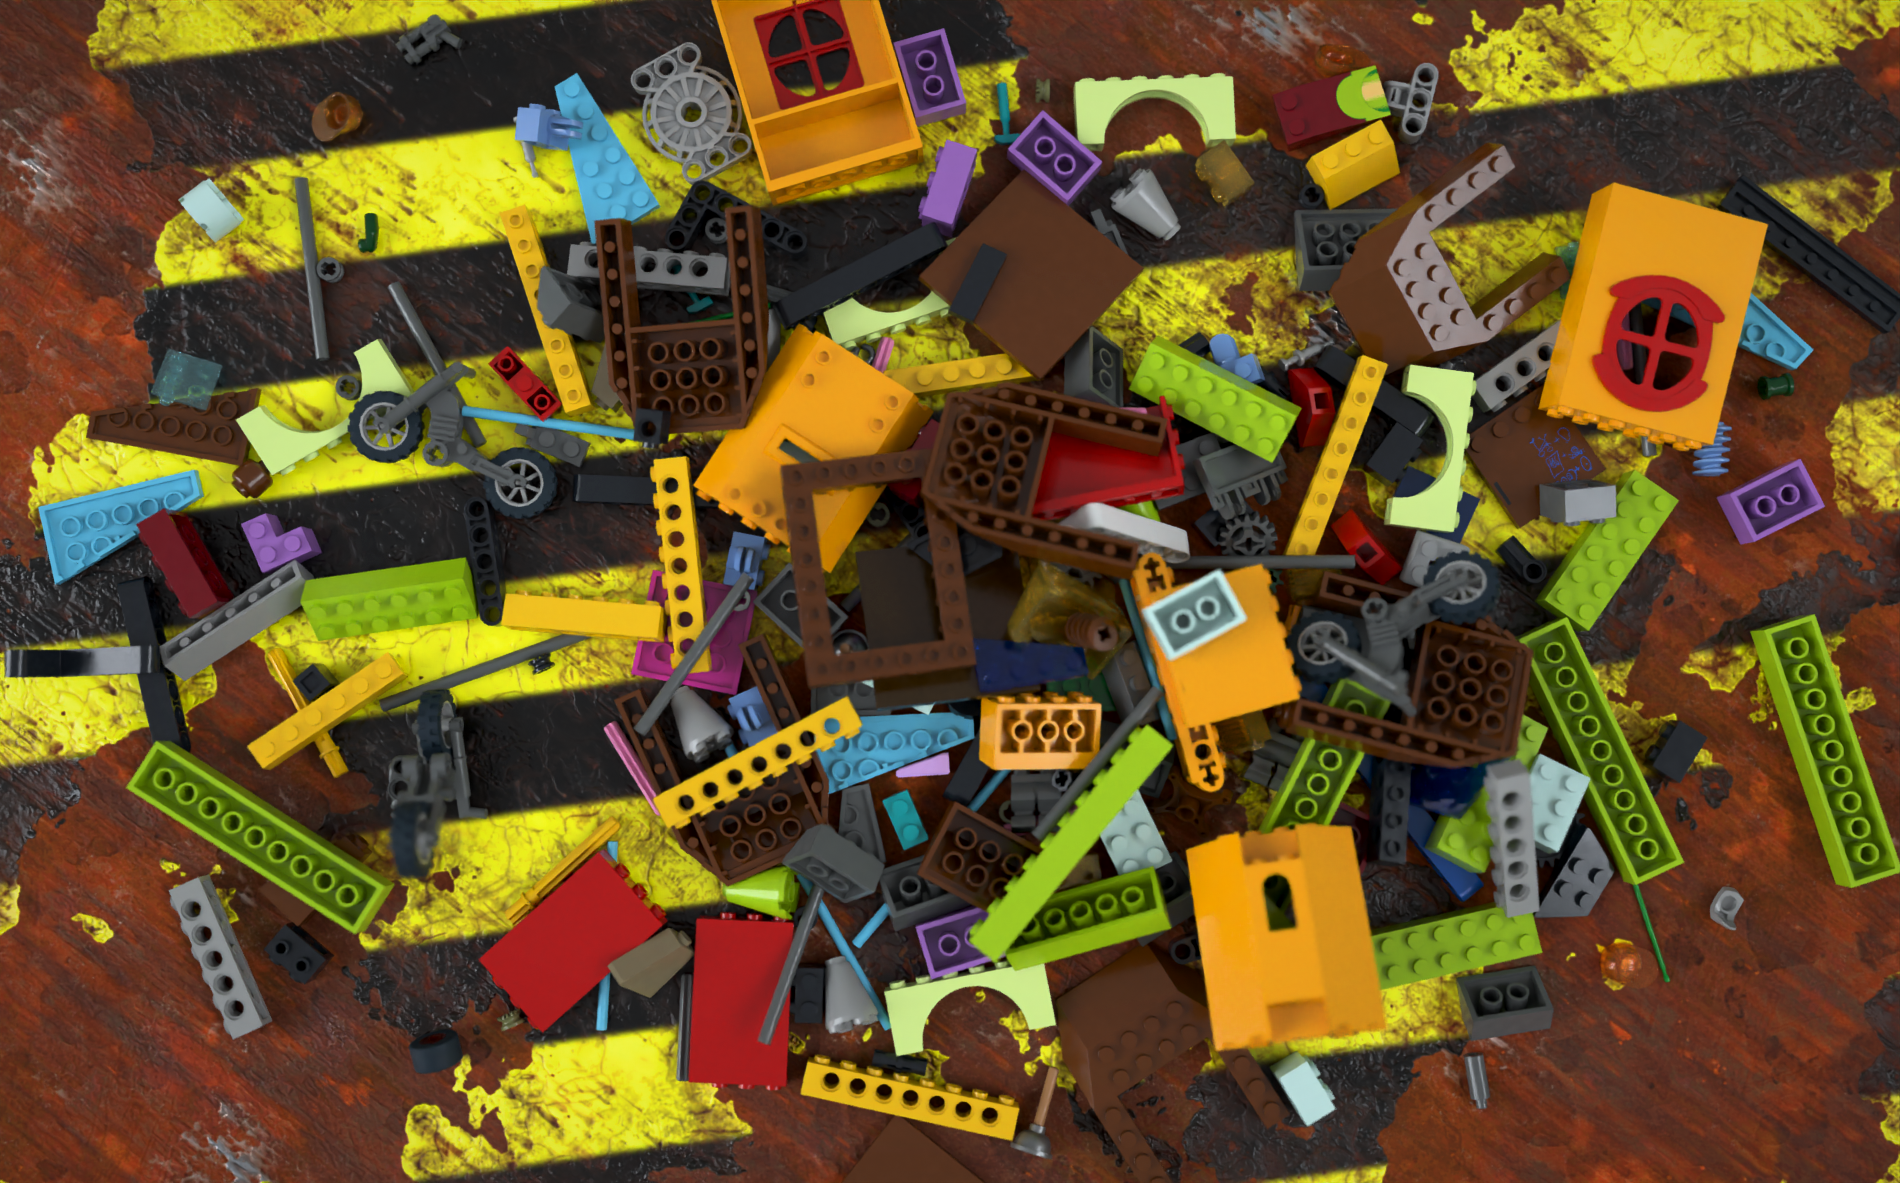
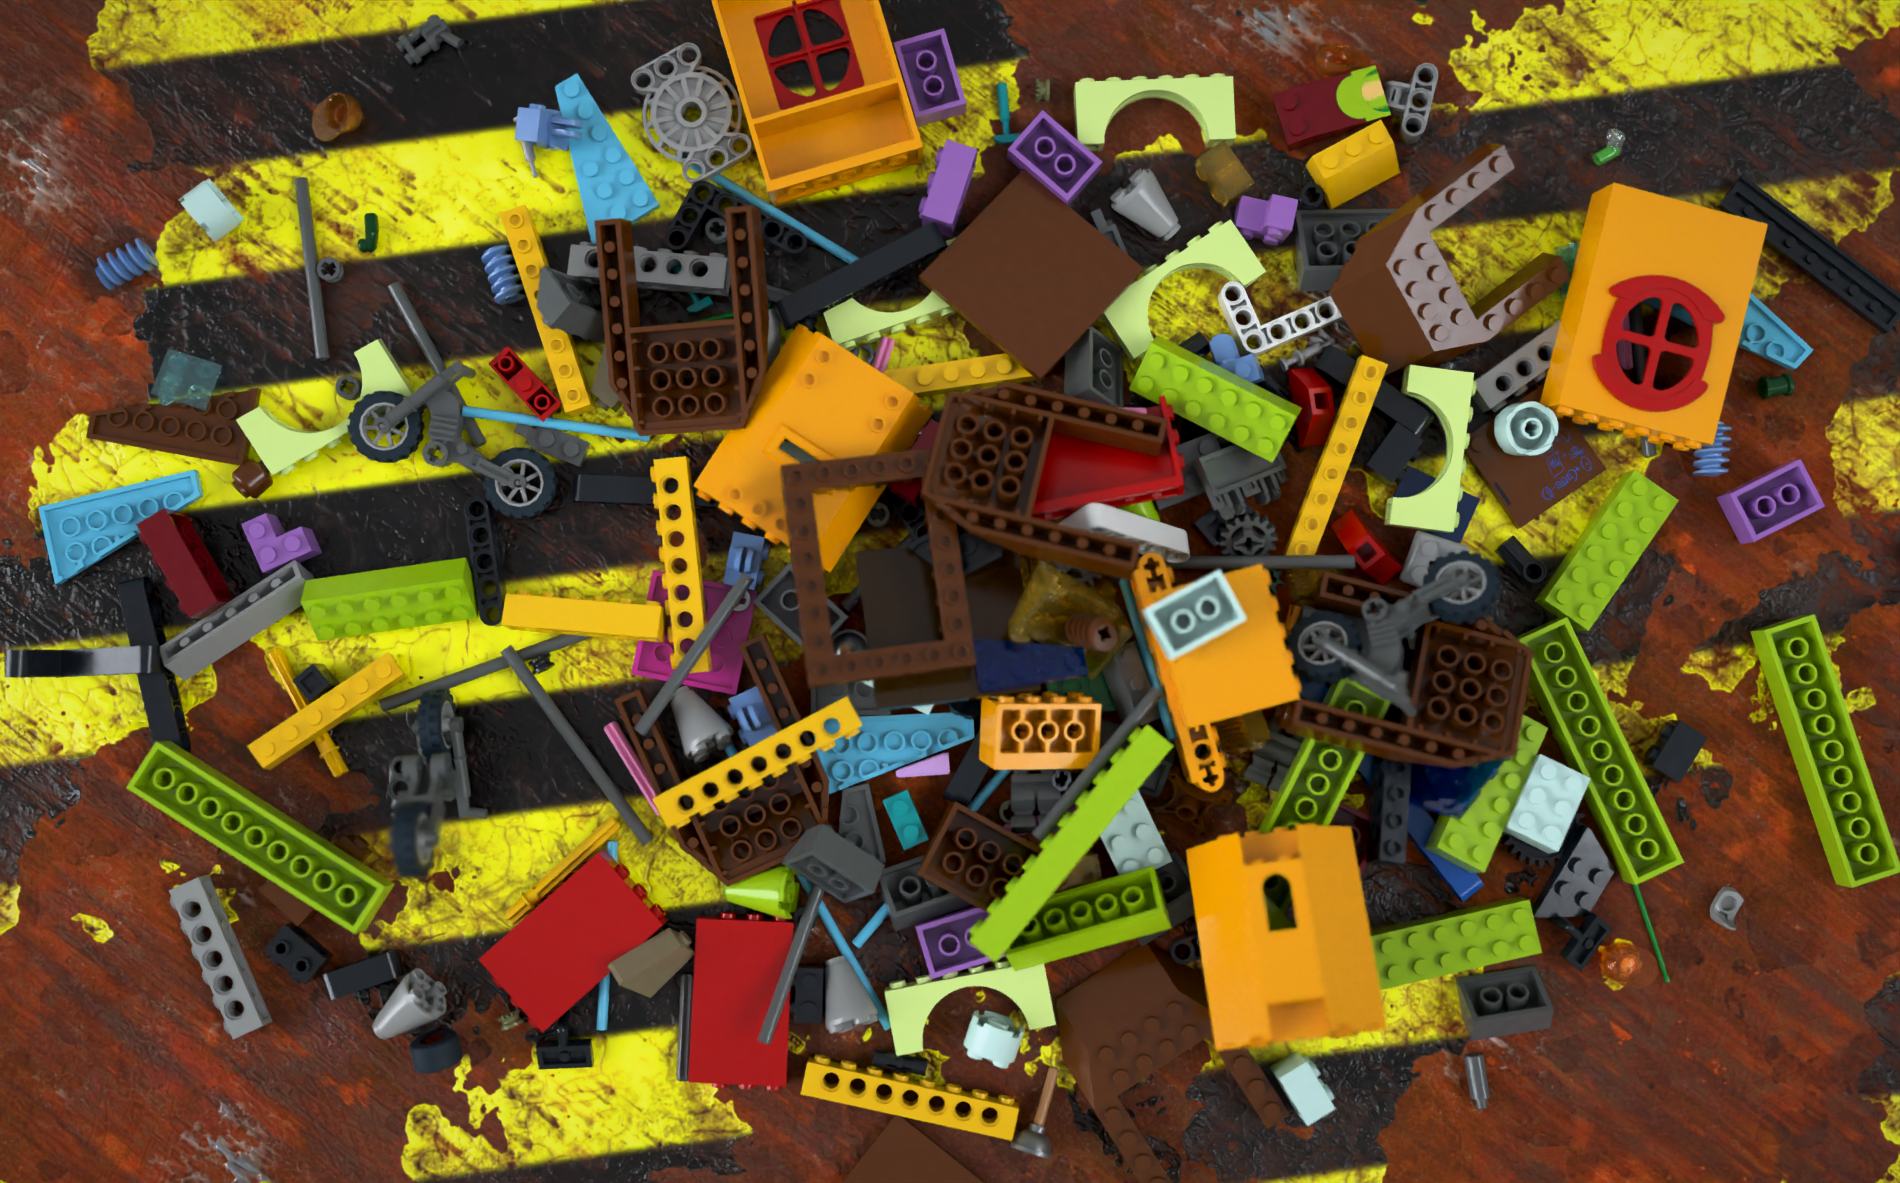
(126, 264): none -> medium blue piece
(362, 974): none -> black beam
(411, 1005): none -> light grey cone
(502, 275): none -> medium blue piece
(564, 1051): none -> black plate
(577, 745): none -> dark grey piece
(662, 422): black brick -> none
(773, 211): none -> medium azure piece
(977, 284): black tile -> none
(993, 1038): none -> light aqua brick
(1218, 251): none -> yellowish green arch
(1262, 333): none -> white beam
(1265, 219): none -> medium lavender brick
(1511, 432): none -> light aqua brick
(1512, 837): light grey brick -> none
(1578, 501): brick -> none
(1583, 940): none -> black plate
(1616, 140): none -> arm

